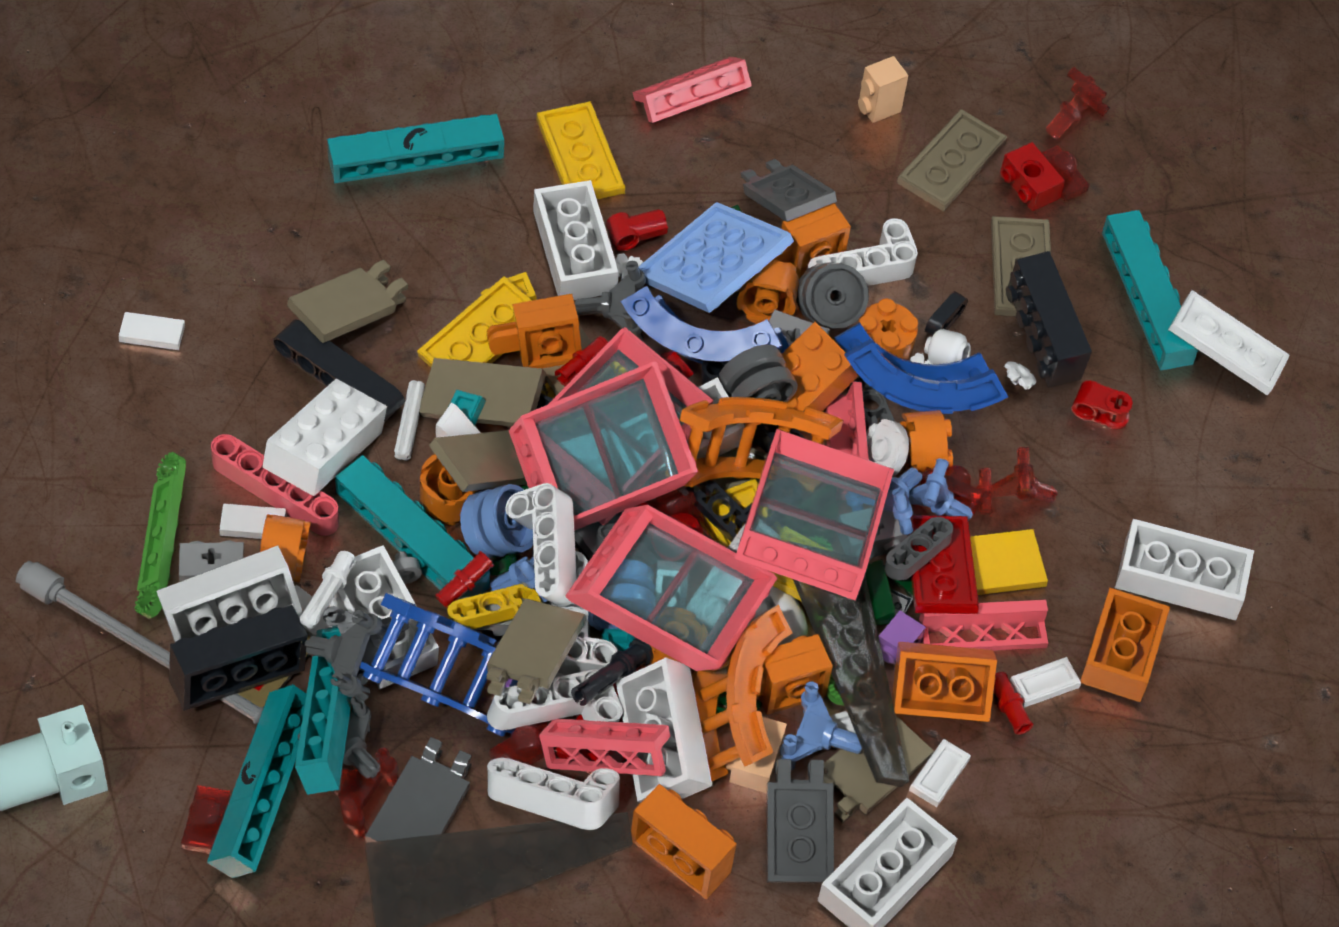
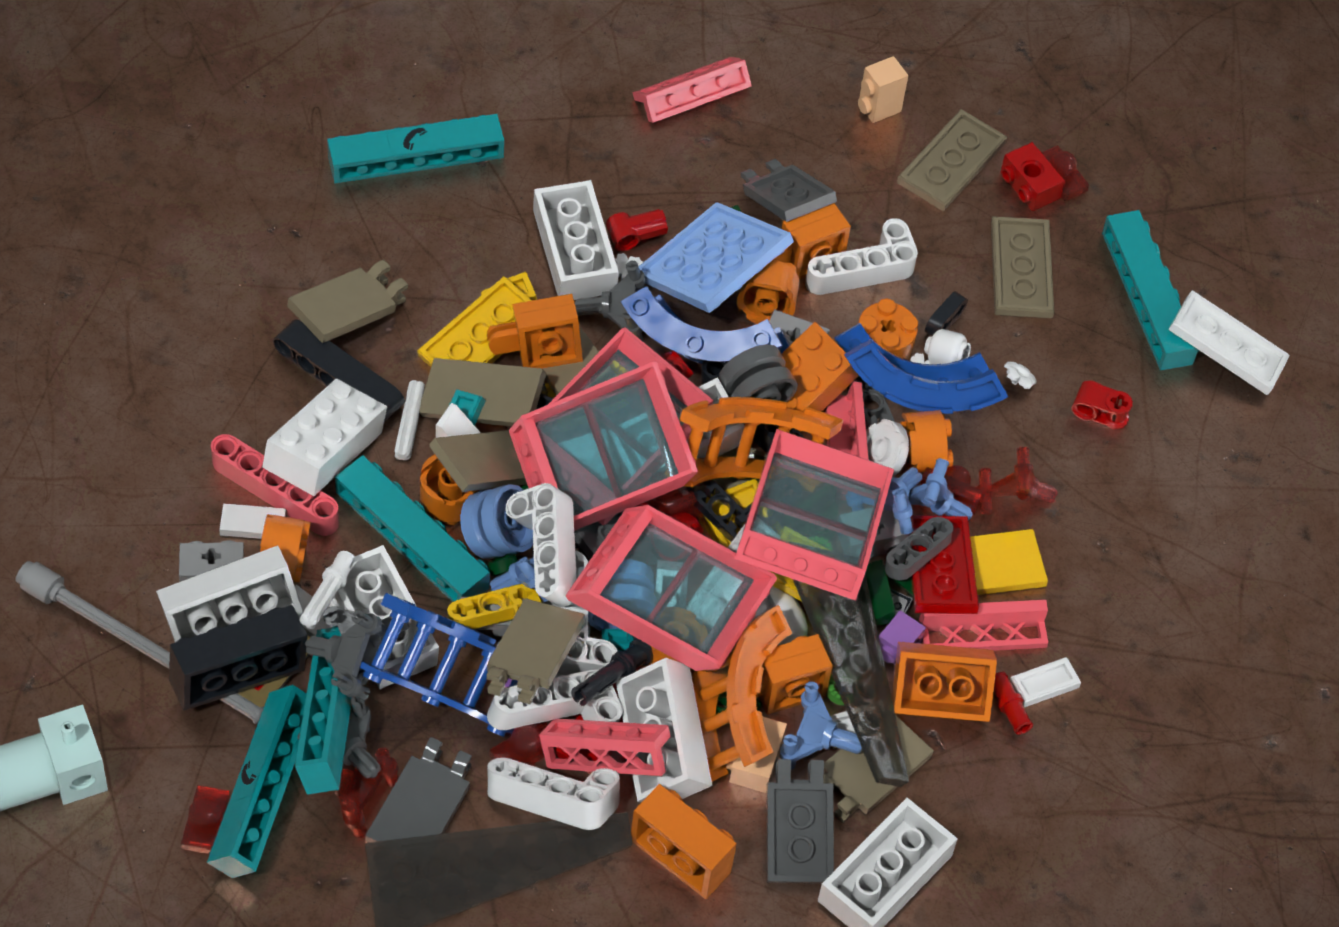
(151, 331): white tile -> none
(160, 534): bright green plate -> none
(407, 567): light grey tile -> none
(464, 579): red pin -> none
(579, 360): red pin -> none
(580, 148): yellow tile -> none
(843, 281): dark grey wheel -> none
(940, 772): white tile -> none
(1048, 319): black brick -> none
(1086, 95): clear red axle -> none
(1125, 644): orange brick -> none
(1184, 569): white brick -> none

